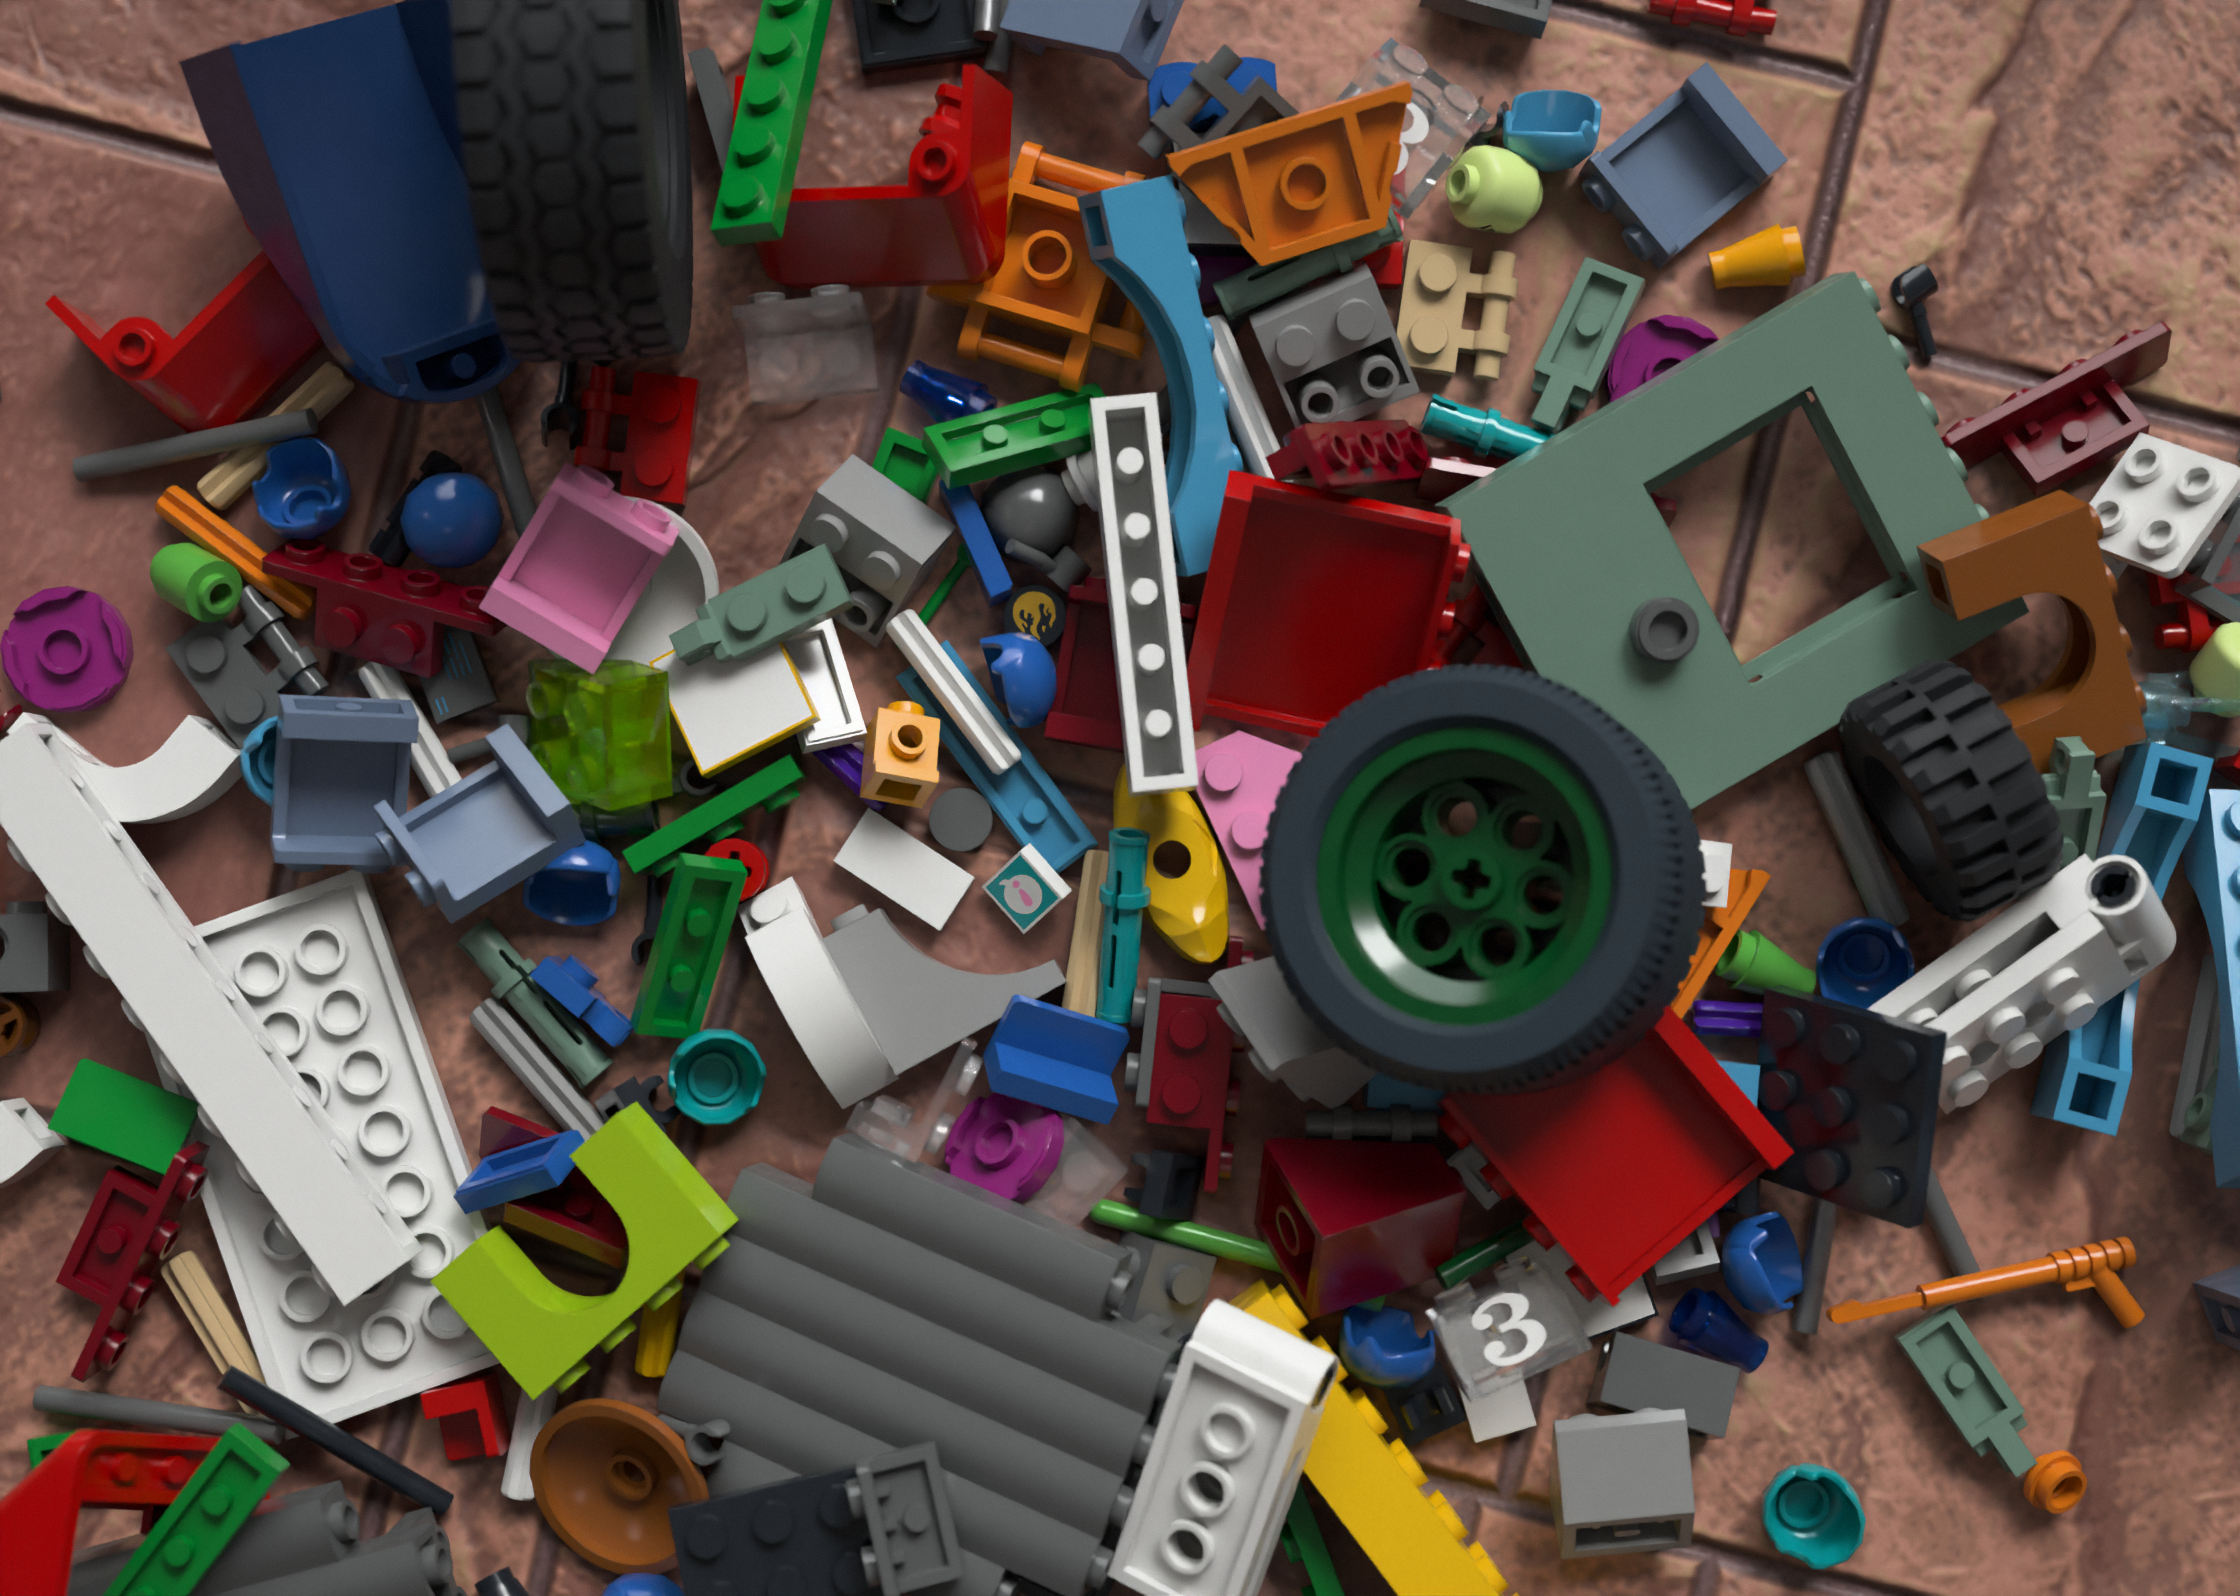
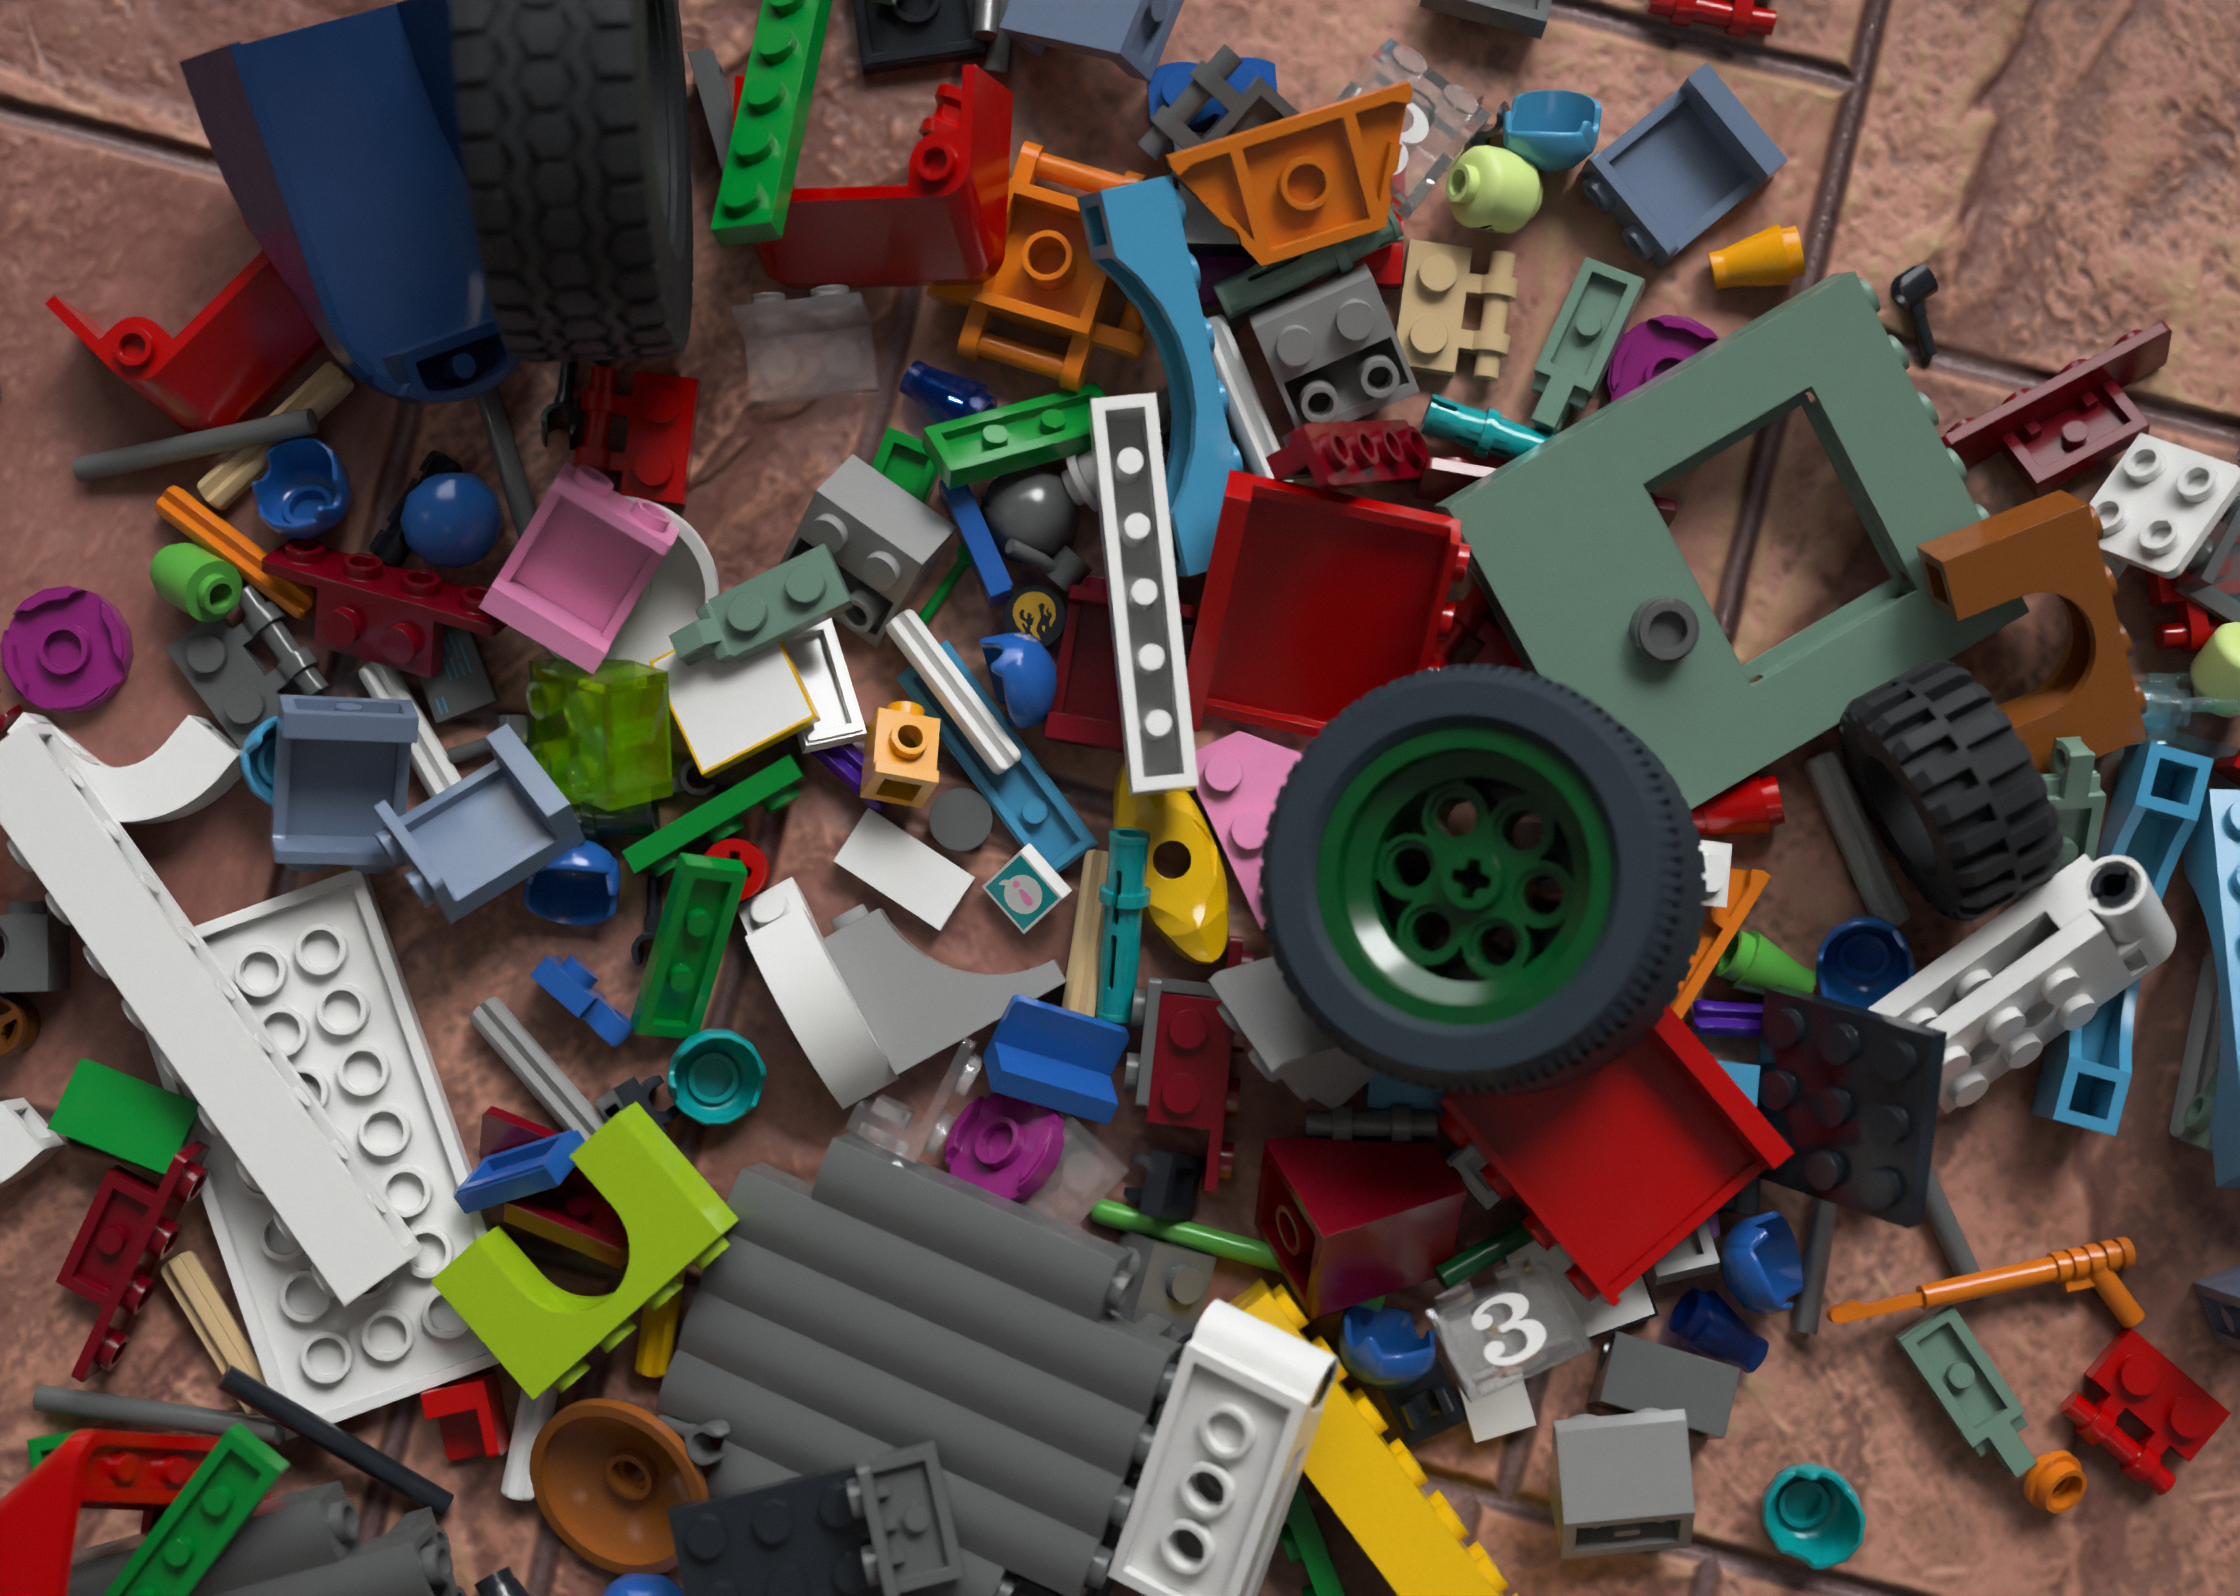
(537, 1007): sand green pin -> none
(1742, 809): none -> red cone
(2156, 1395): none -> red plate

